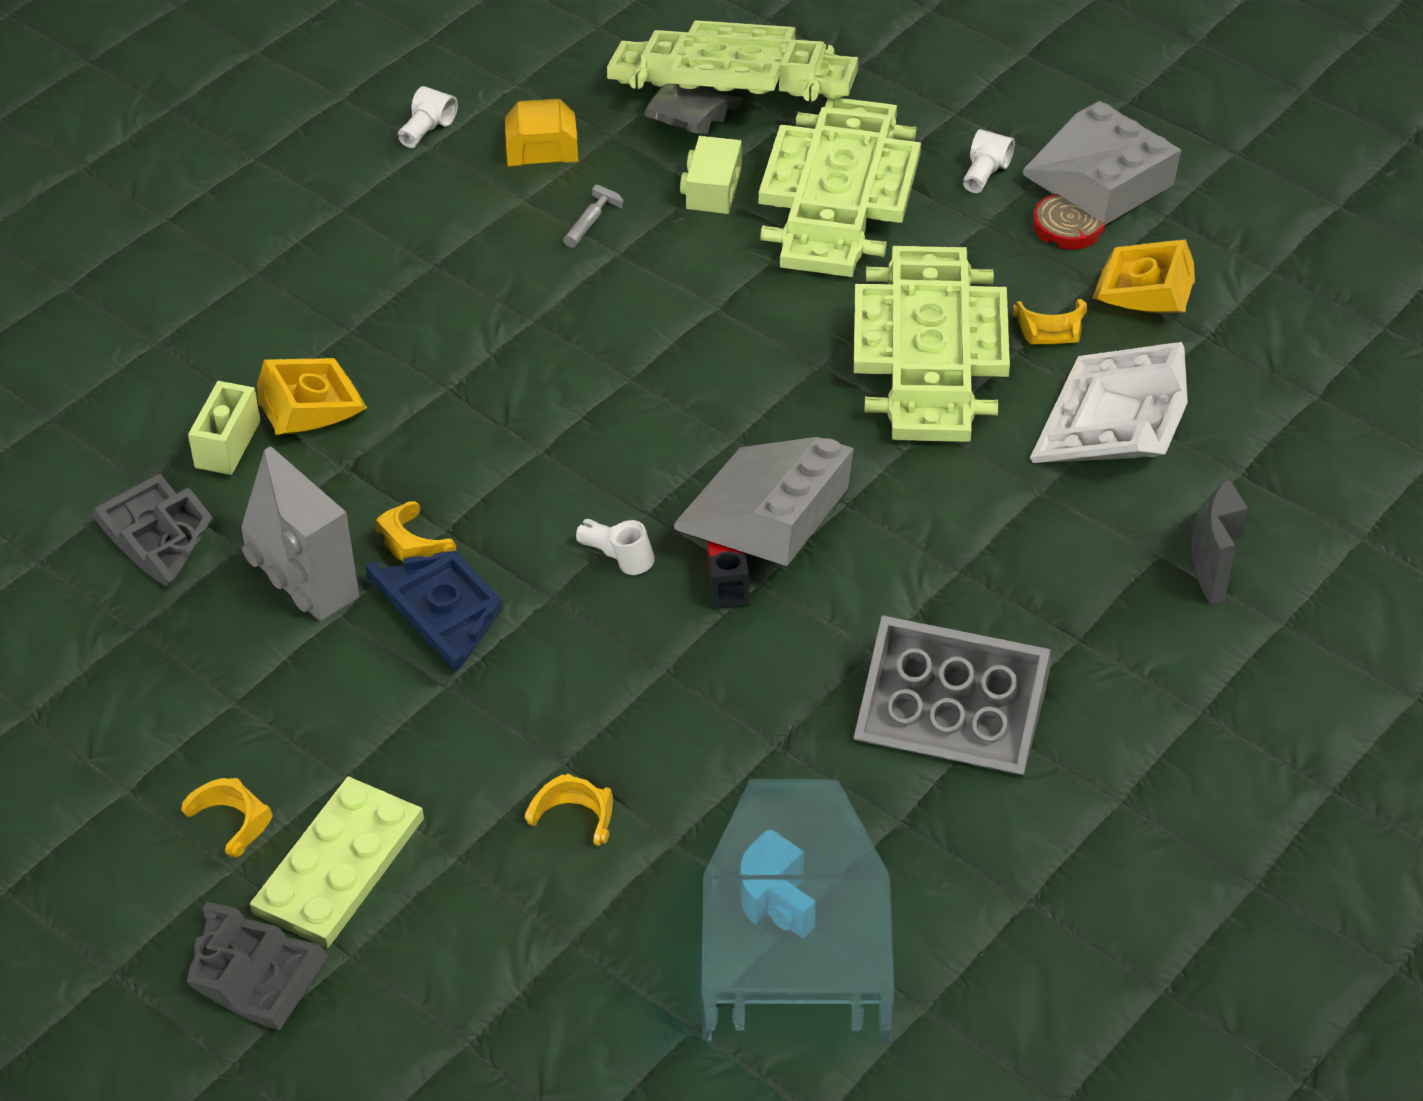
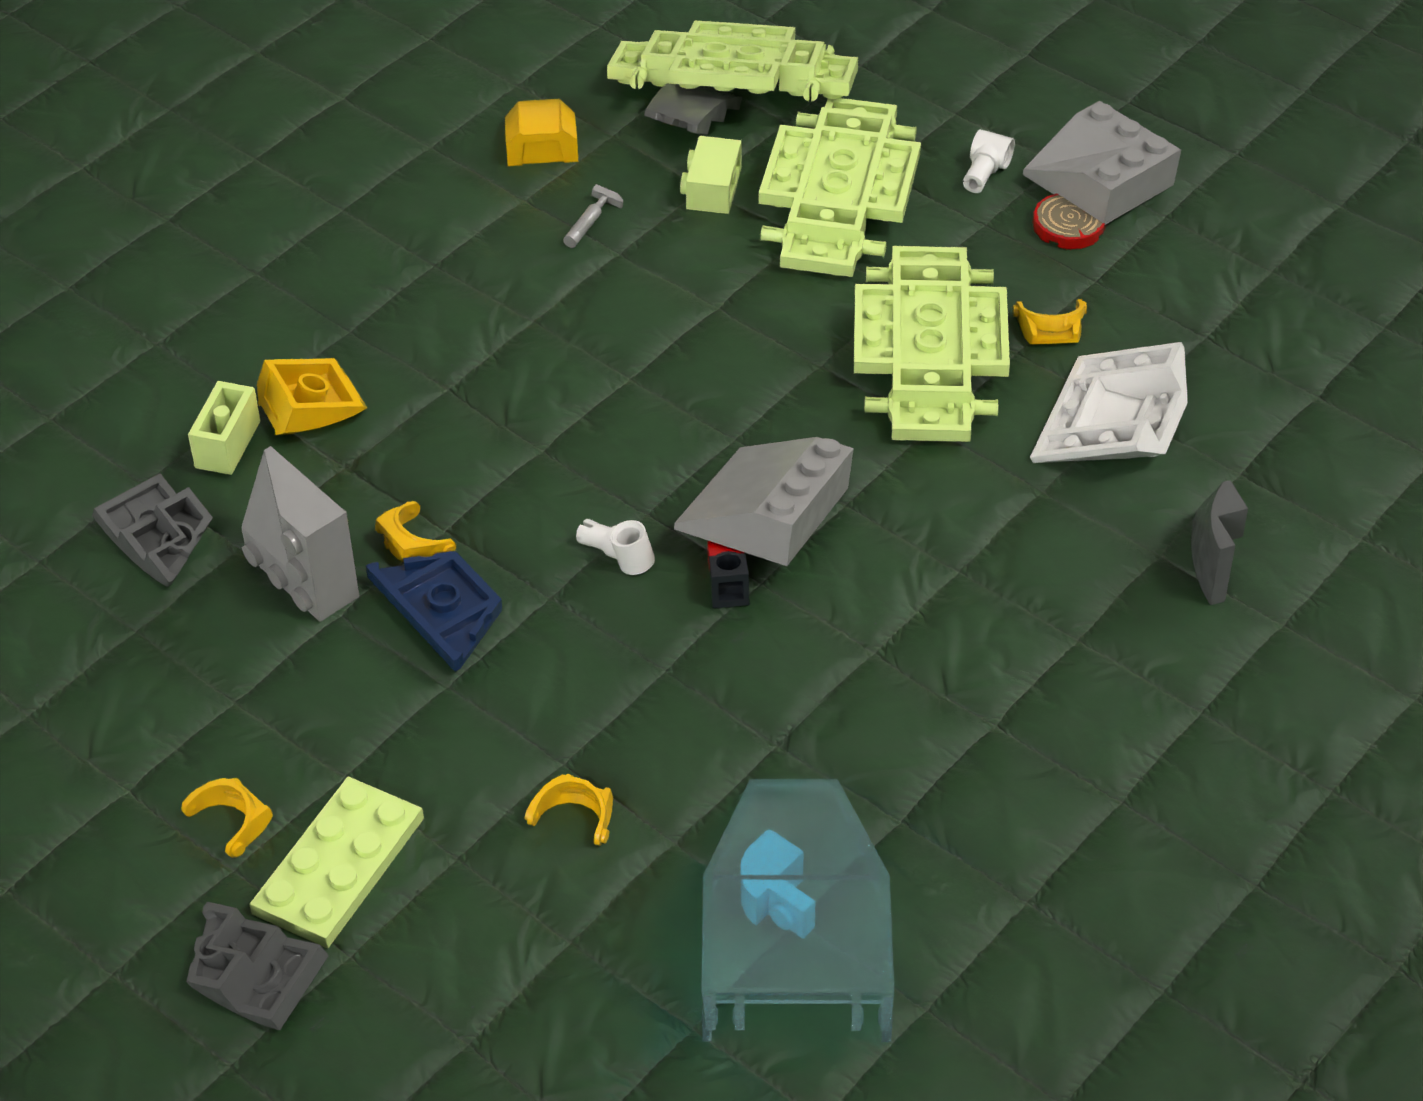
(428, 110): white pin -> none
(953, 695): light grey slope -> none
(1148, 277): yellow slope -> none

